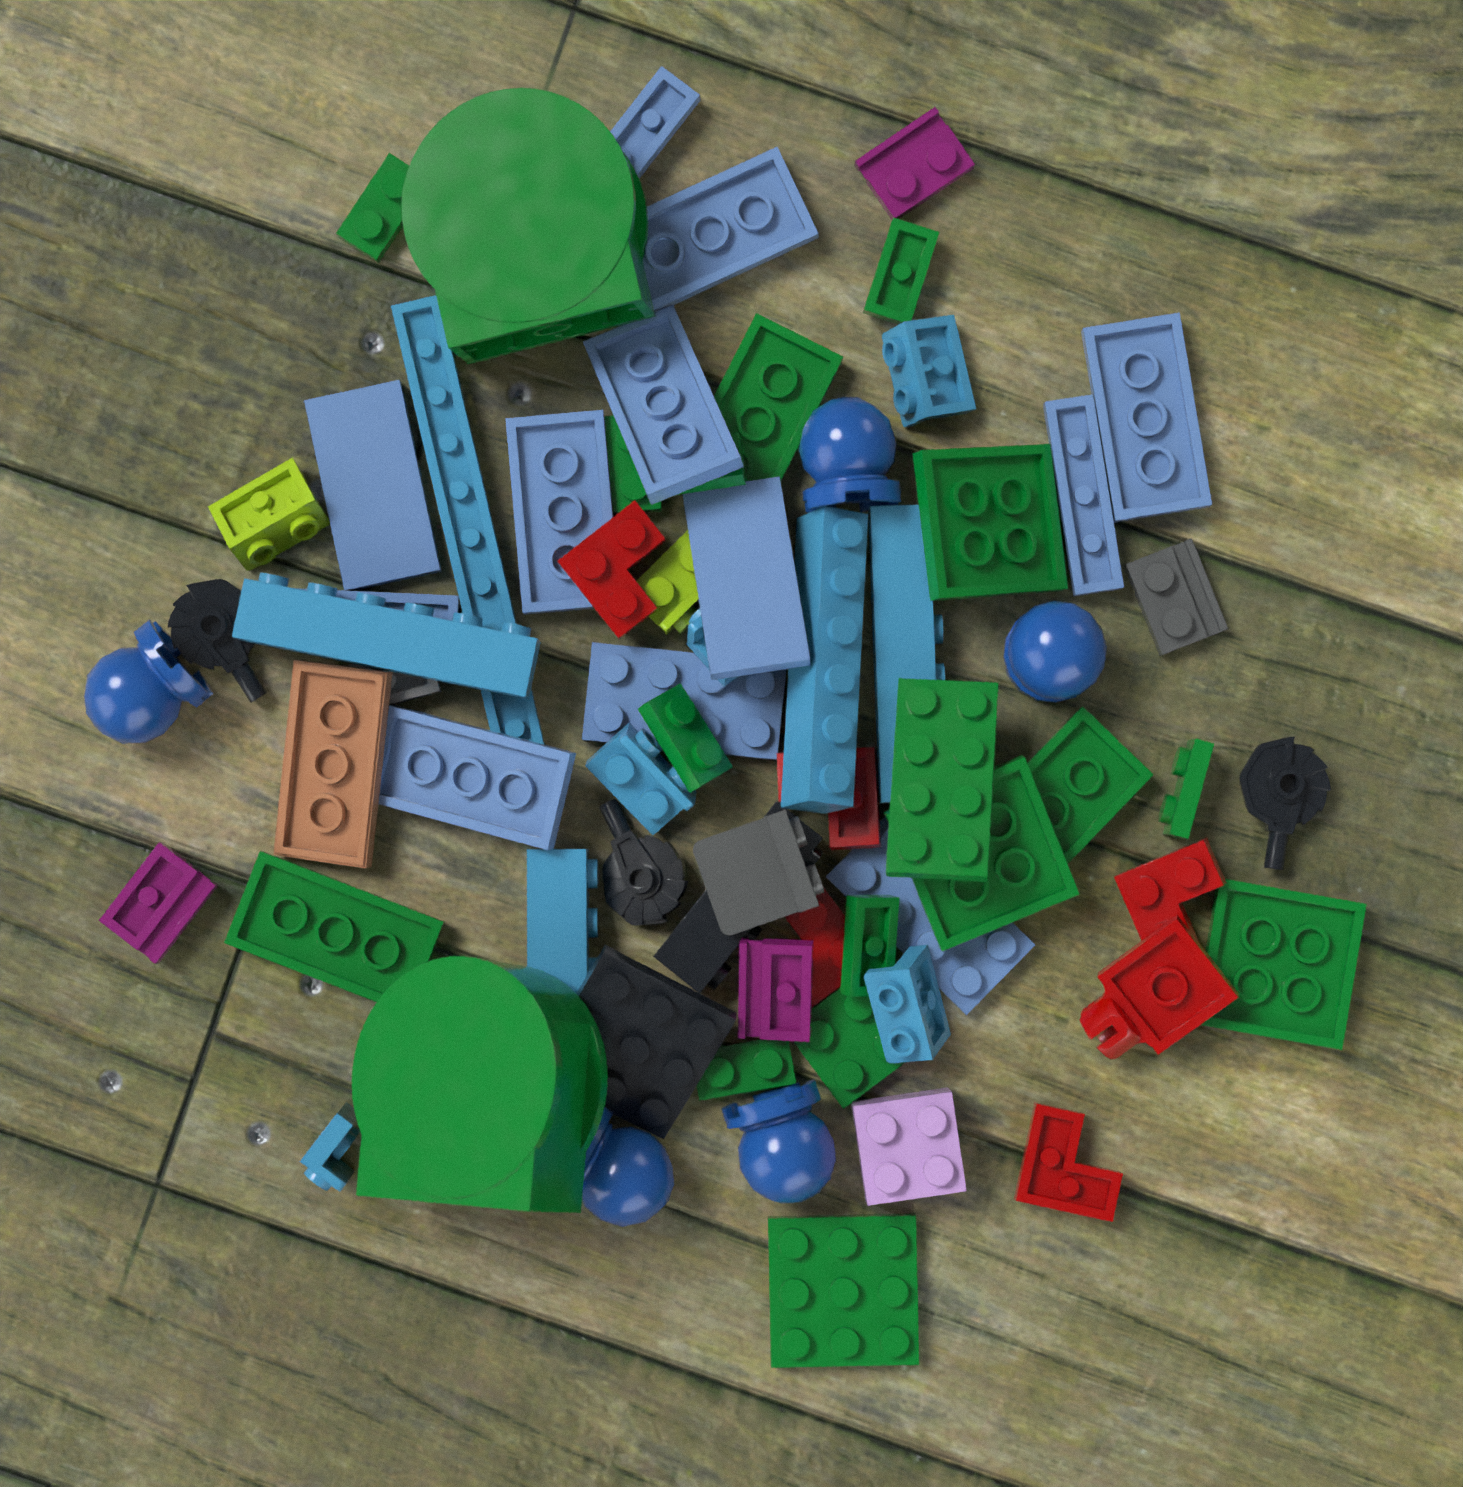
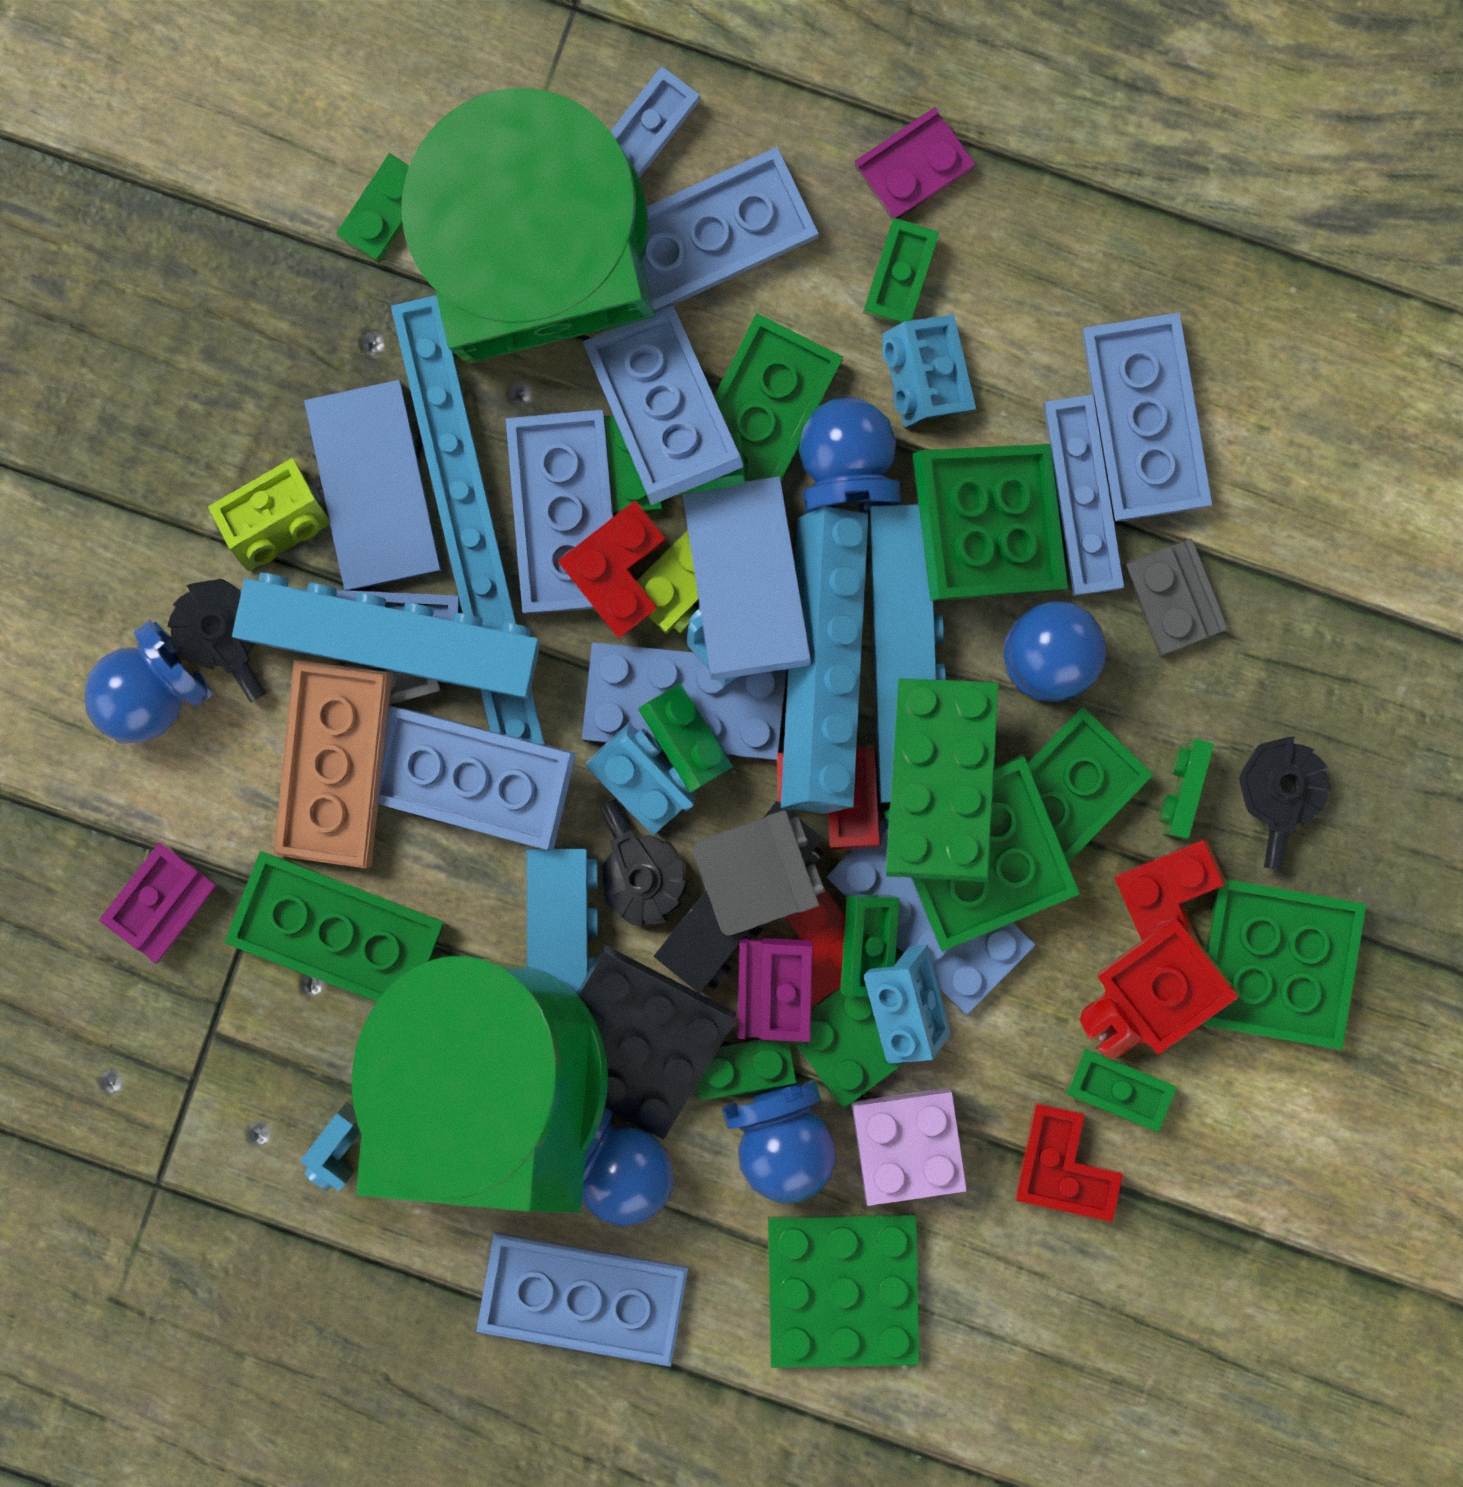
(582, 1299): none -> medium blue tile
(1120, 1090): none -> green plate

